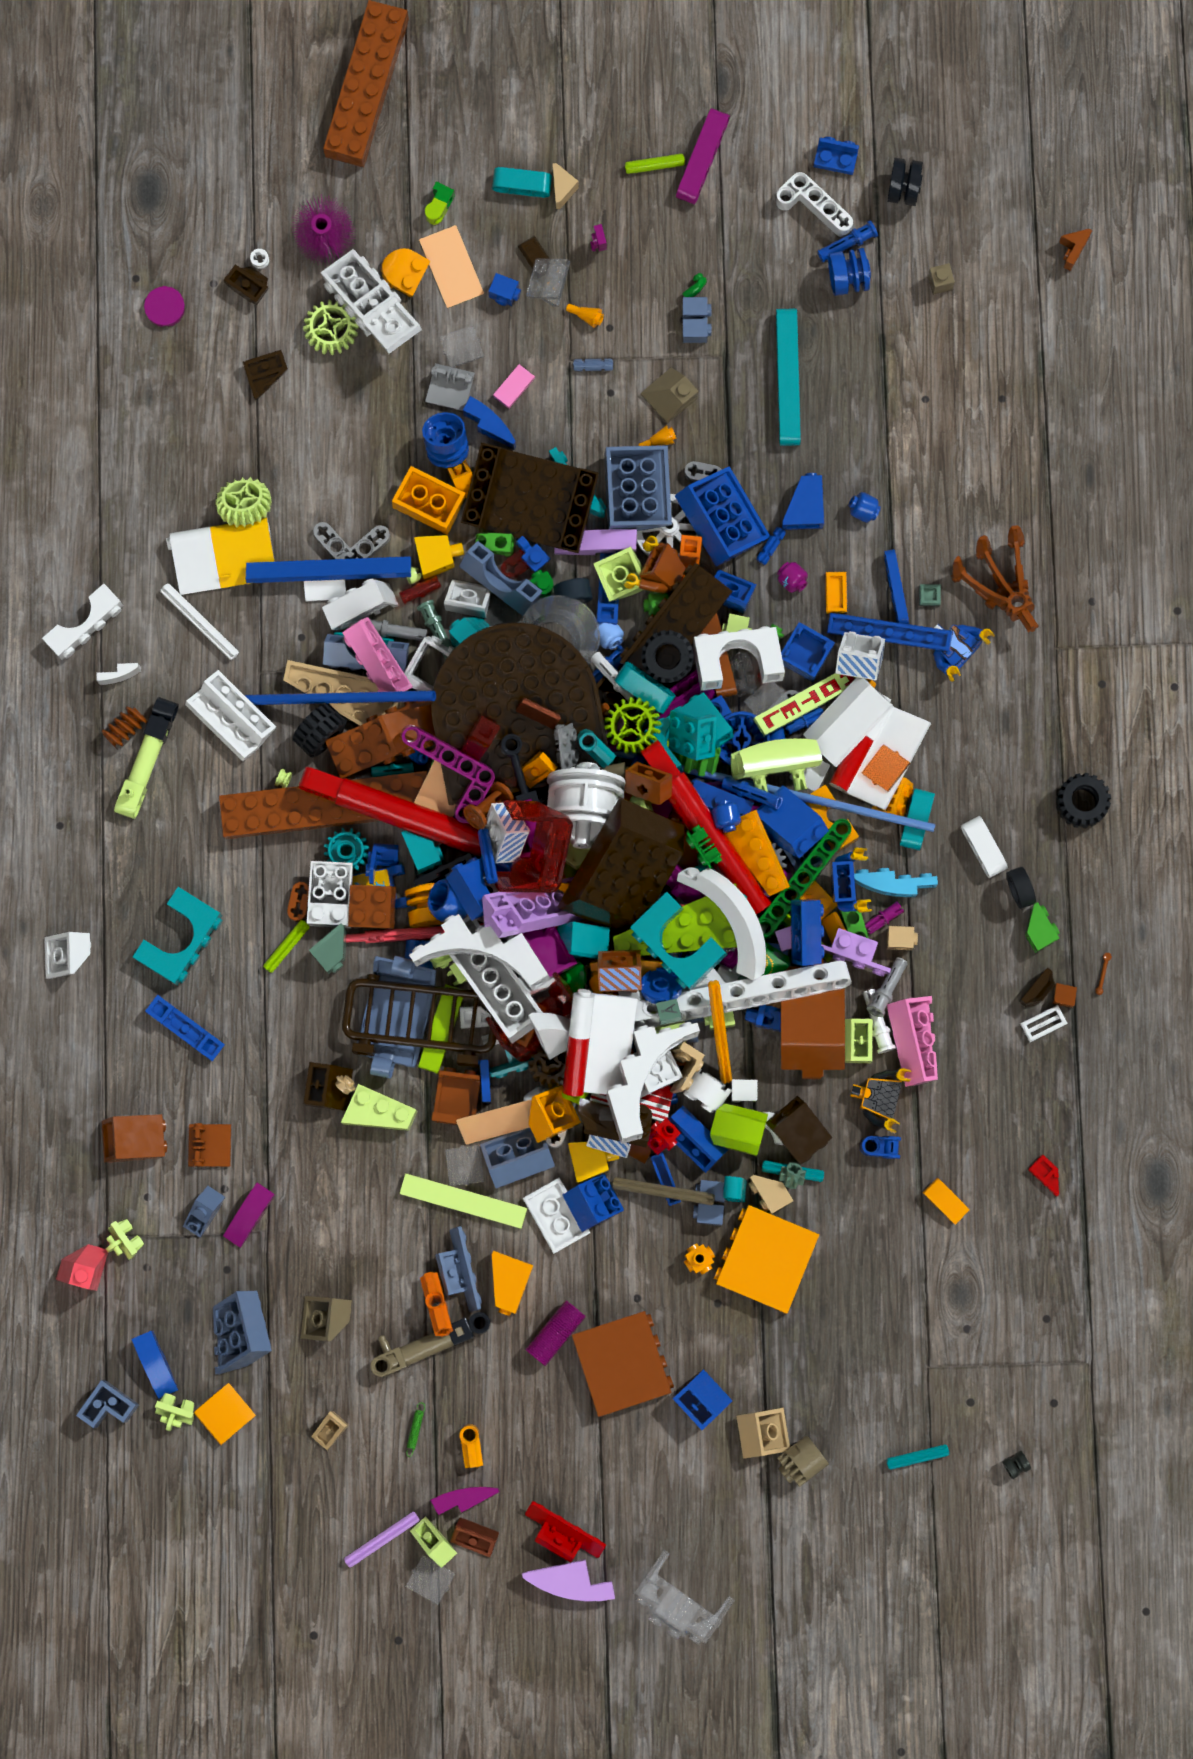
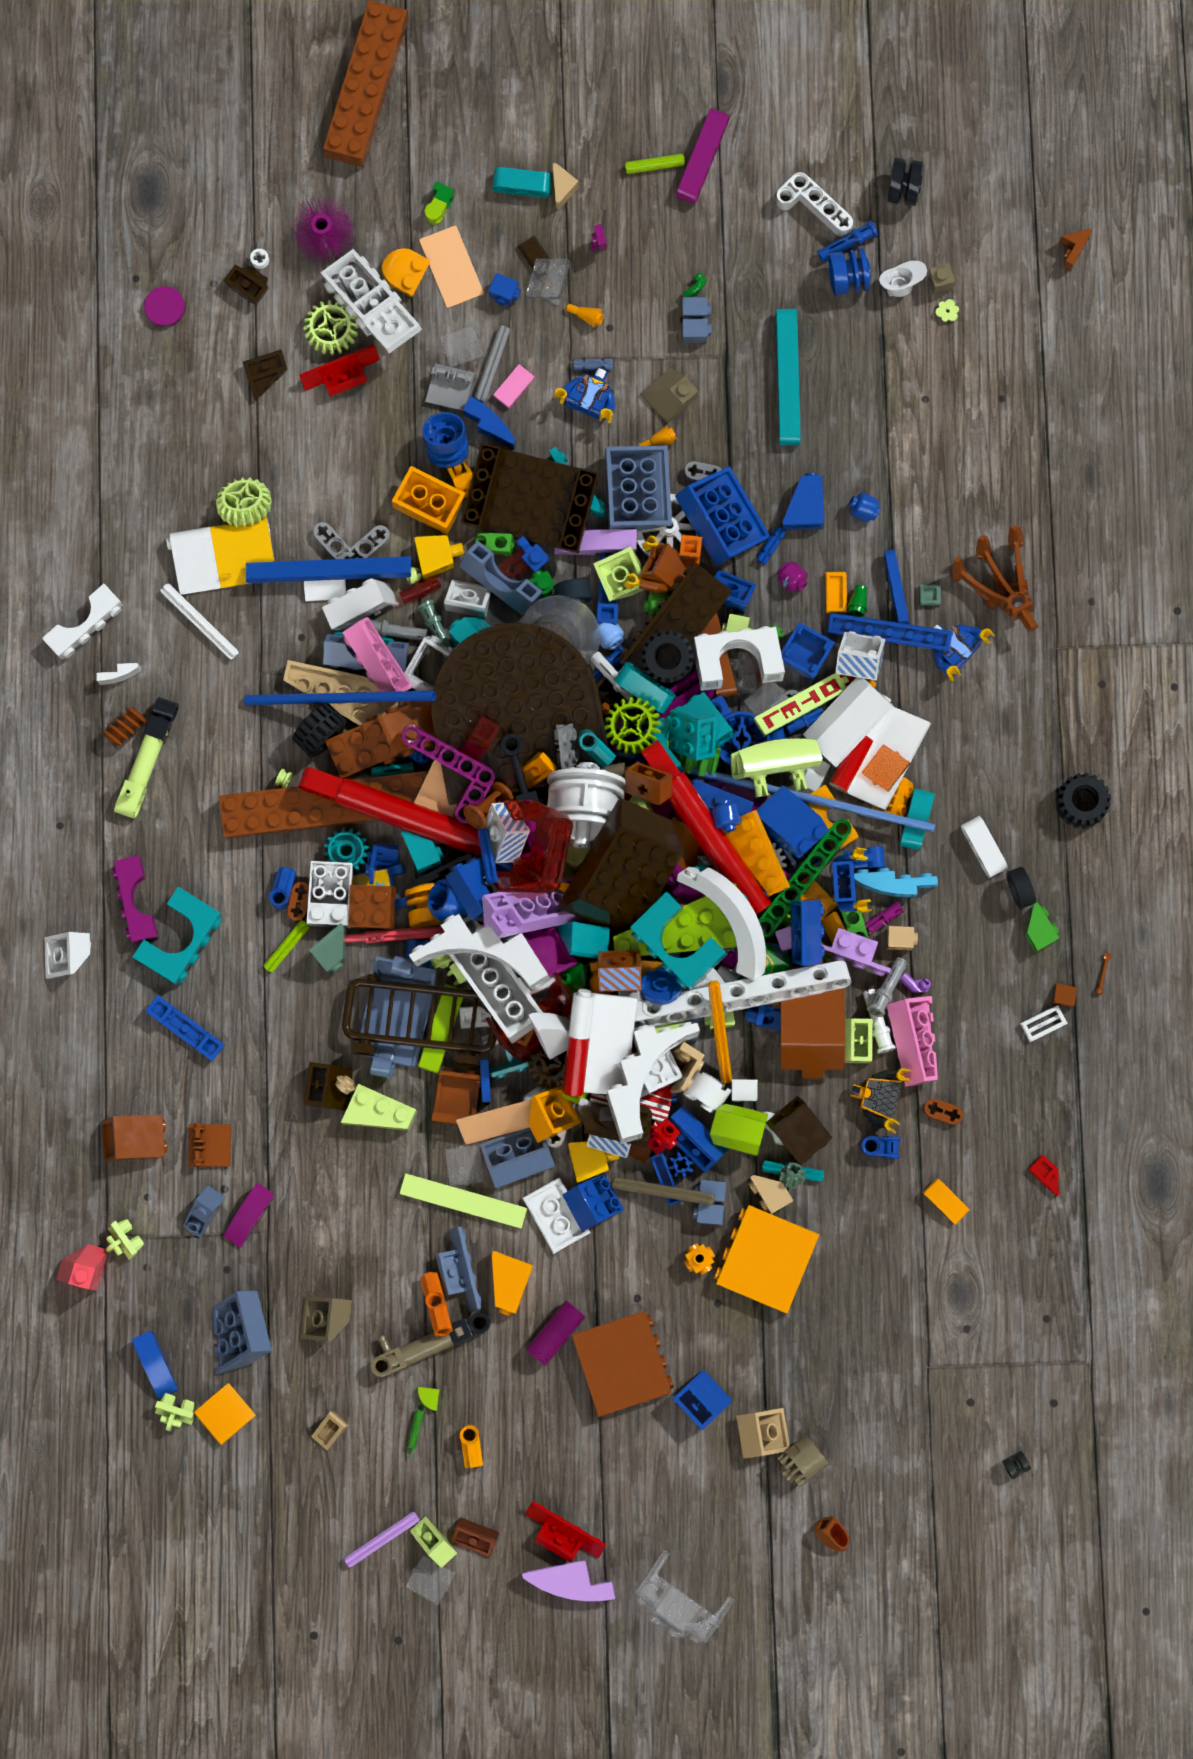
(106, 1399): sand blue brick -> none
(129, 875): none -> magenta arch
(230, 715): white slope -> none
(282, 886): none -> blue piece
(342, 372): none -> red bracket
(429, 1397): none -> lime tile
(464, 1498): magenta slope -> none
(492, 363): none -> light grey axle
(538, 713): copper slope -> none
(589, 395): none -> torso
(668, 1011): sand green tile -> none
(683, 1171): none -> blue gear
(693, 840): green hinge -> none
(734, 1189): teal beam -> none
(743, 790): blue pin -> none
(832, 1533): none -> dark orange rock
(836, 155): blue bracket -> none
(858, 603): none -> green cone
(875, 859): none -> blue piece
(901, 278): none -> white piece
(915, 986): none -> medium lavender arm
(917, 1457): teal axle -> none
(944, 1106): none -> dark orange beam
(949, 306): none -> yellowish green plant
(1039, 989): dark brown slope -> none

